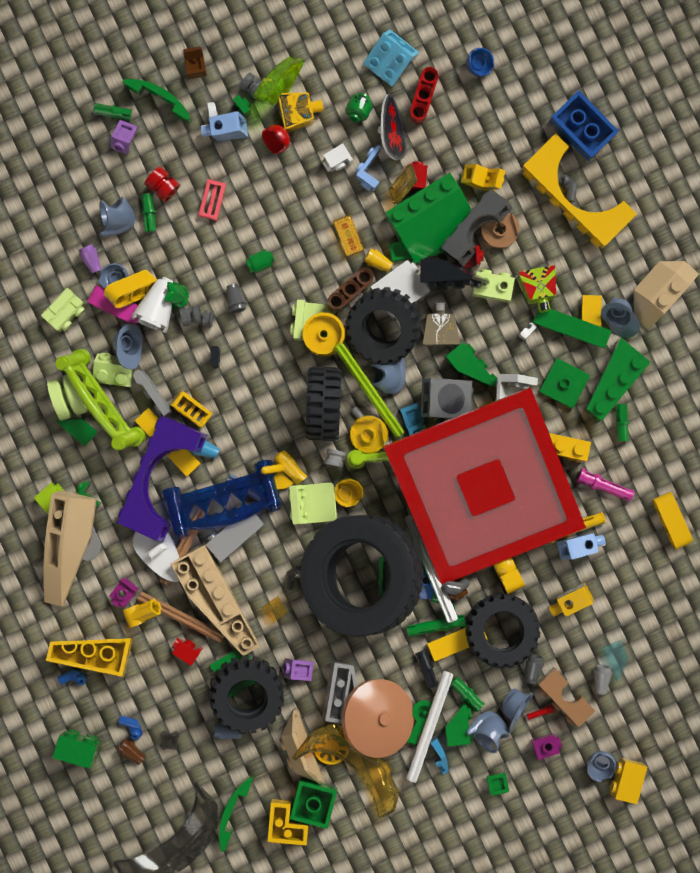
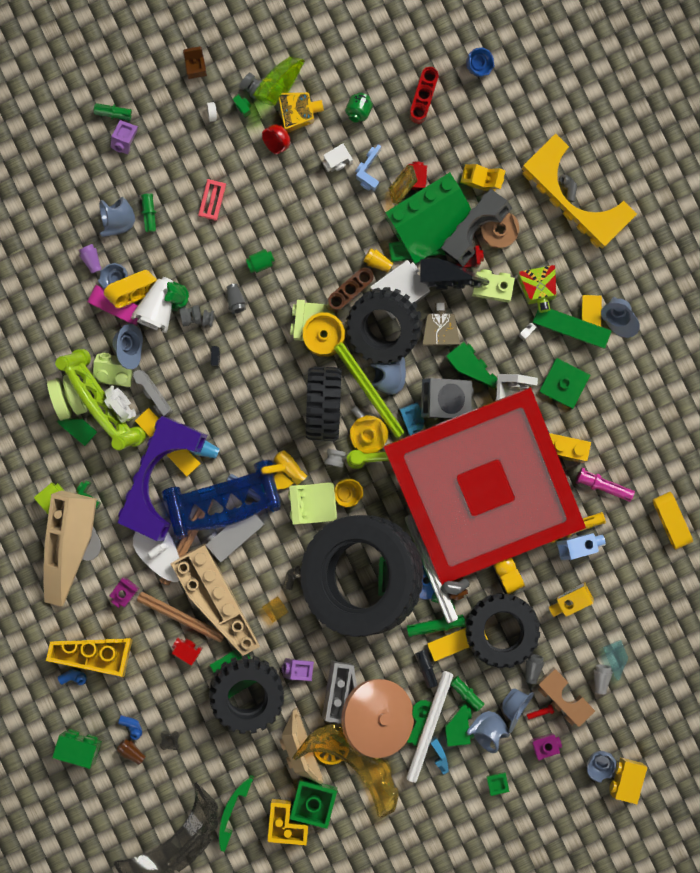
(64, 310): yellowish green brick -> none
(119, 402): none -> white plate
(138, 87): green slope -> none
(139, 613): yellow piece -> none
(162, 184): red wheel -> none
(178, 398): yellow slope -> none
(224, 733): sand blue cone -> none
(226, 127): light blue torso -> none
(348, 235): clear yellow tile -> none
(390, 57): medium azure bracket -> none
(392, 129): shield -> none
(583, 126): blue brick -> none
(617, 377): green wedge -> none
(622, 422): green axle -> none
(661, 290): tan wedge -> none

